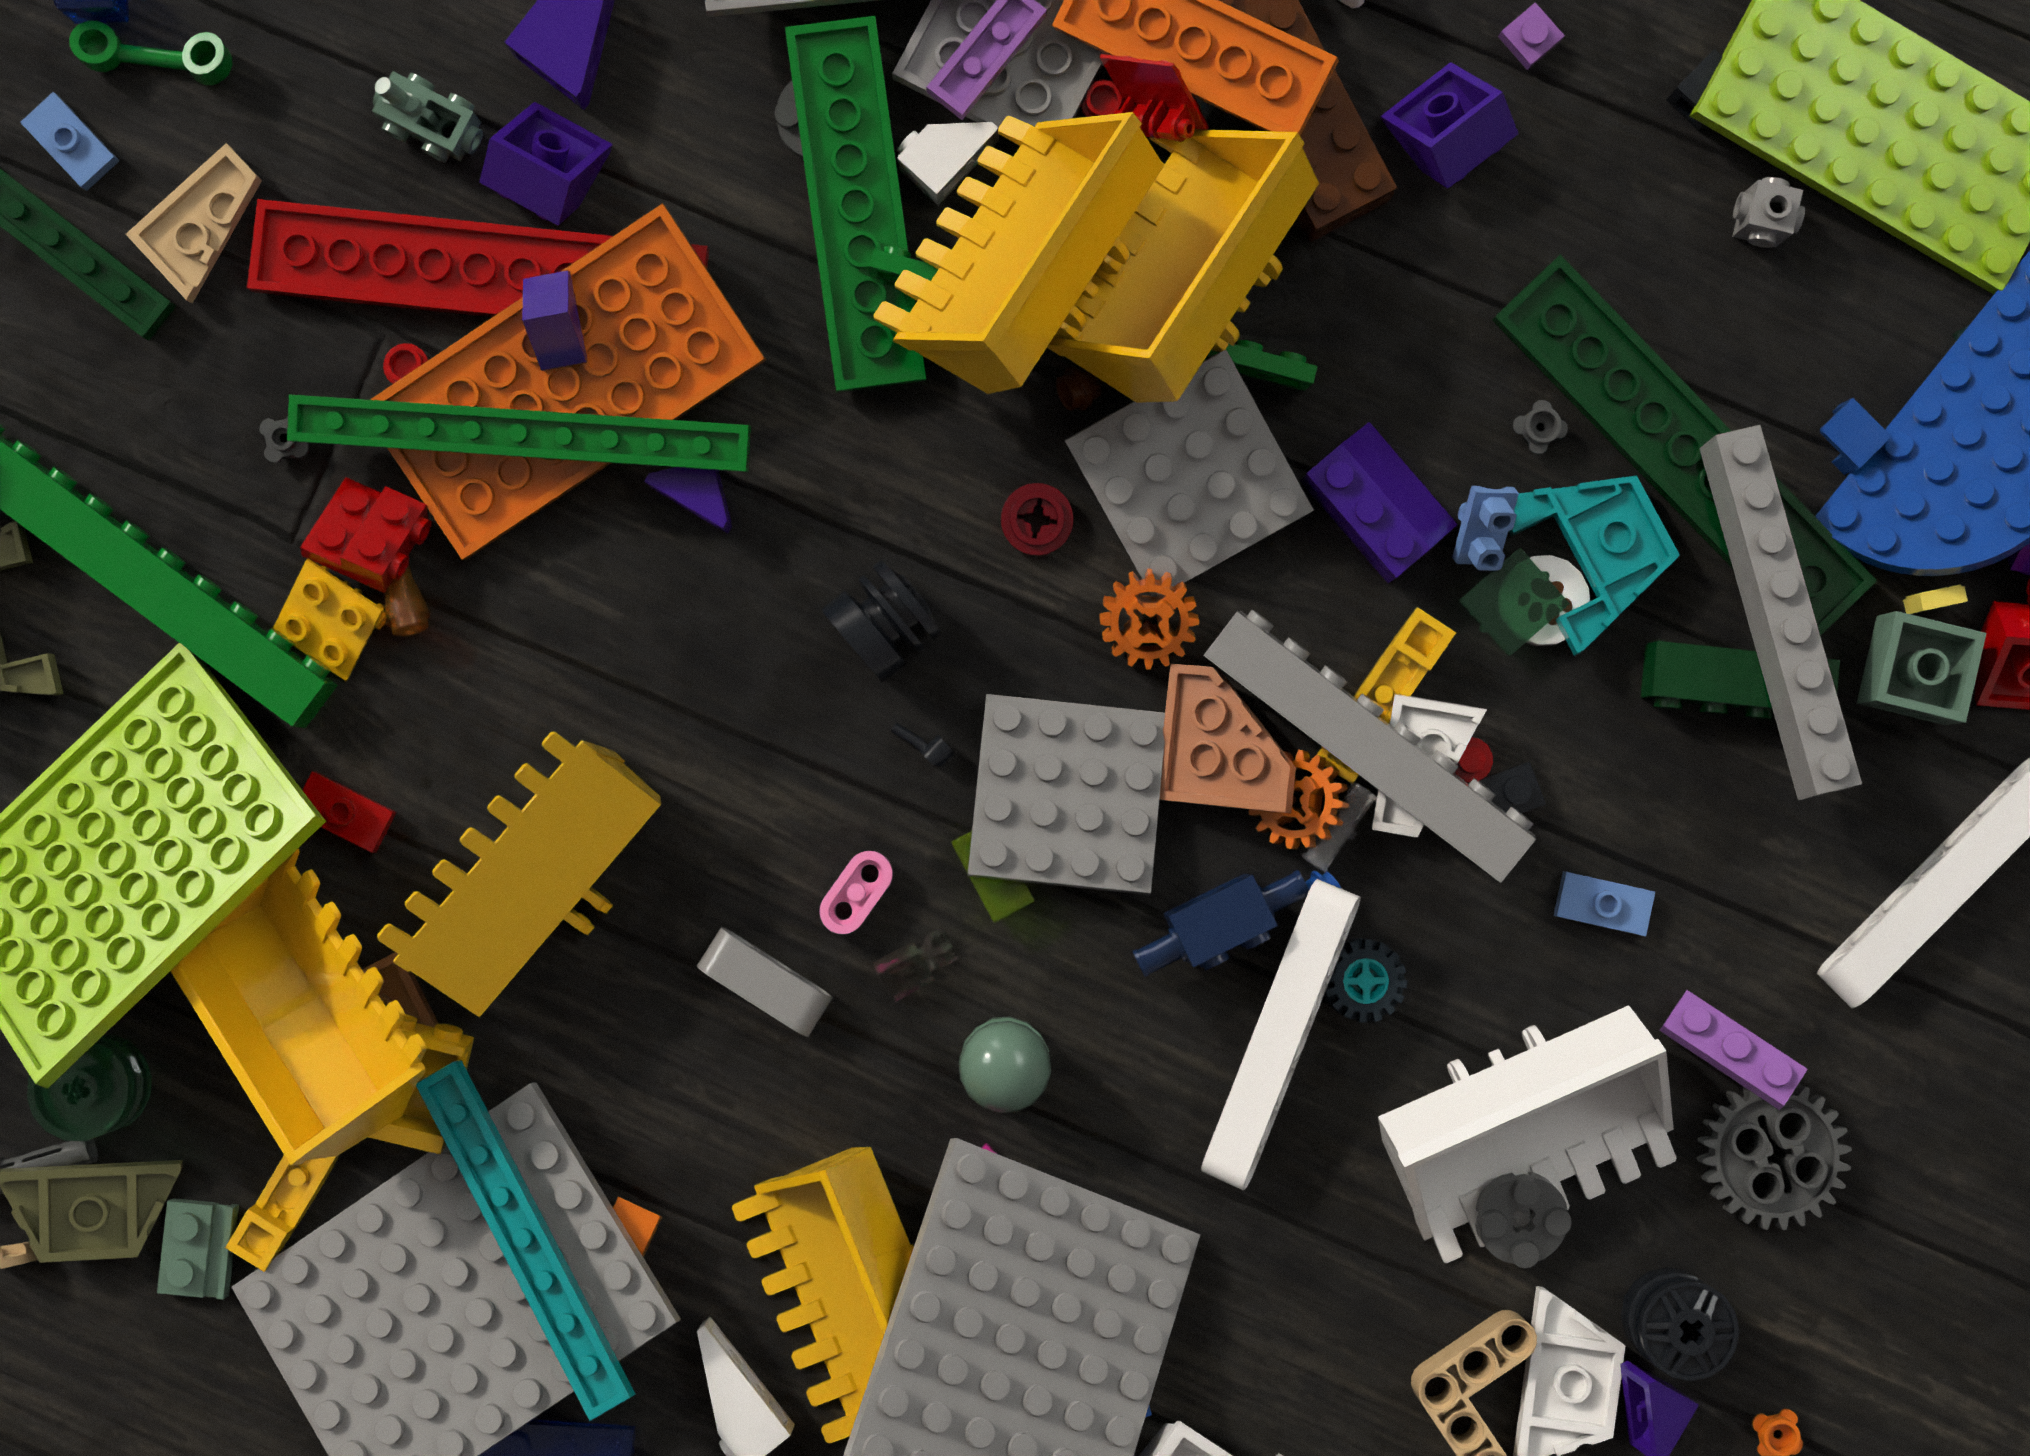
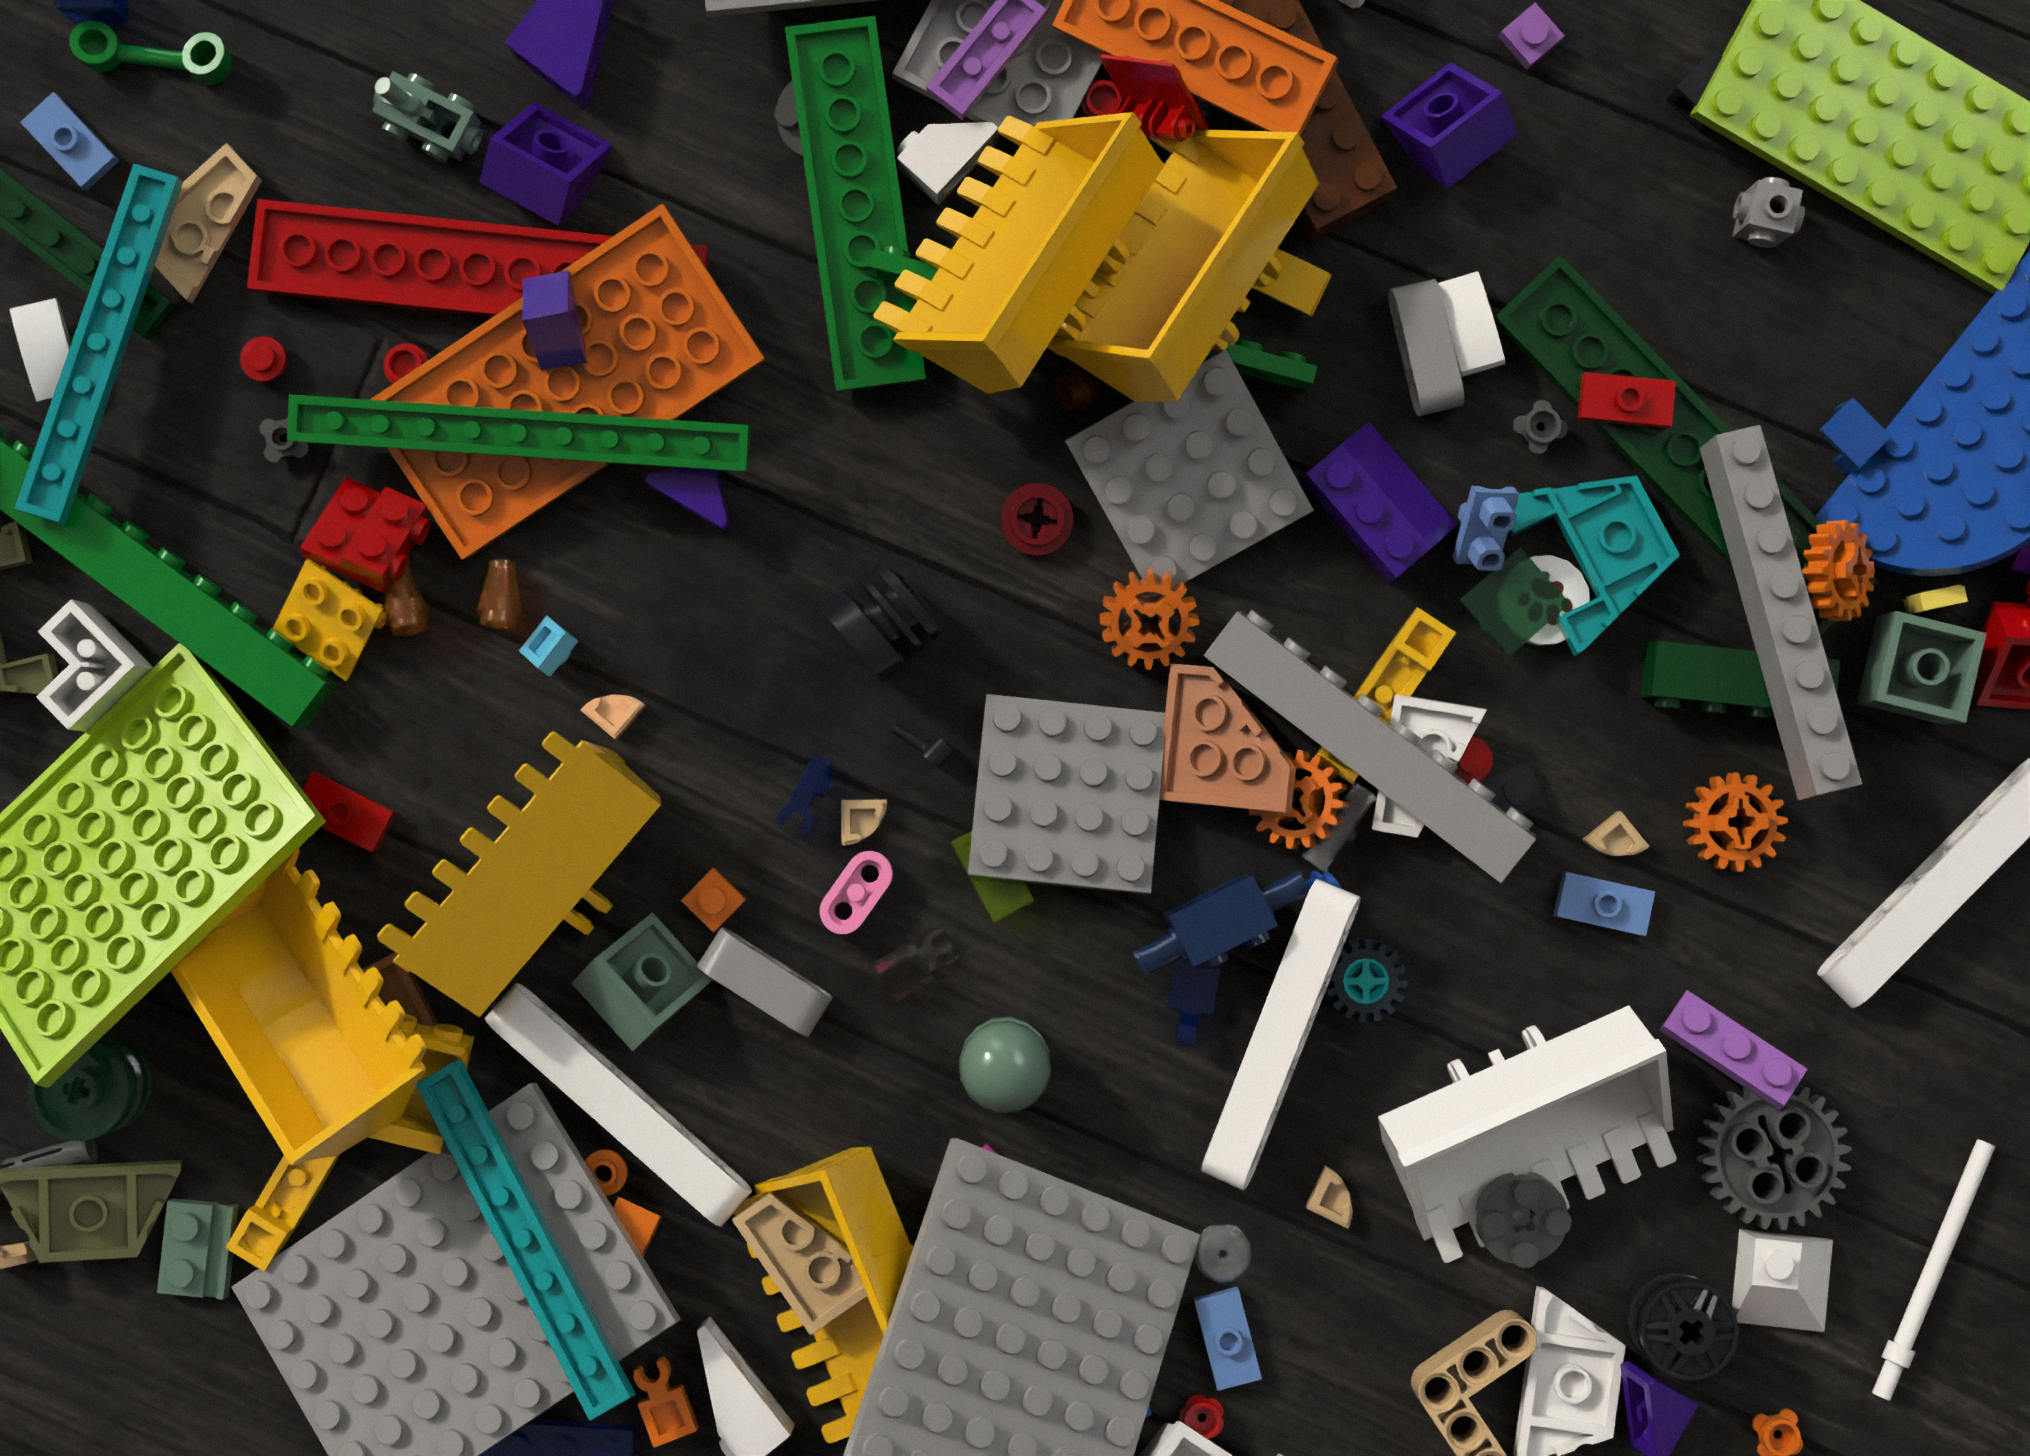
(42, 343): none -> white slope
(99, 344): none -> teal plate
(99, 667): none -> white brick
(263, 359): none -> red plate
(500, 598): none -> clear orange cone
(548, 646): none -> medium azure plate
(613, 712): none -> light nougat tile
(615, 1163): none -> orange plate
(618, 1104): none -> white beam
(641, 981): none -> sand green slope
(666, 1410): none -> orange plate
(714, 899): none -> orange plate
(802, 1260): none -> tan wing
(814, 781): none -> clear blue plate
(860, 819): none -> tan tile
(1192, 992): none -> clear blue plate
(1211, 1408): none -> red plate
(1222, 1238): none -> clear plate
(1227, 1338): none -> medium blue plate
(1298, 284): none -> yellow slope
(1331, 1198): none -> tan tile
(1426, 347): none -> light grey beam
(1471, 324): none -> white slope
(1616, 837): none -> tan tile
(1626, 400): none -> red plate
(1735, 839): none -> orange gear
(1782, 1280): none -> white slope
(1838, 570): none -> orange gear
(1899, 1352): none -> white bar

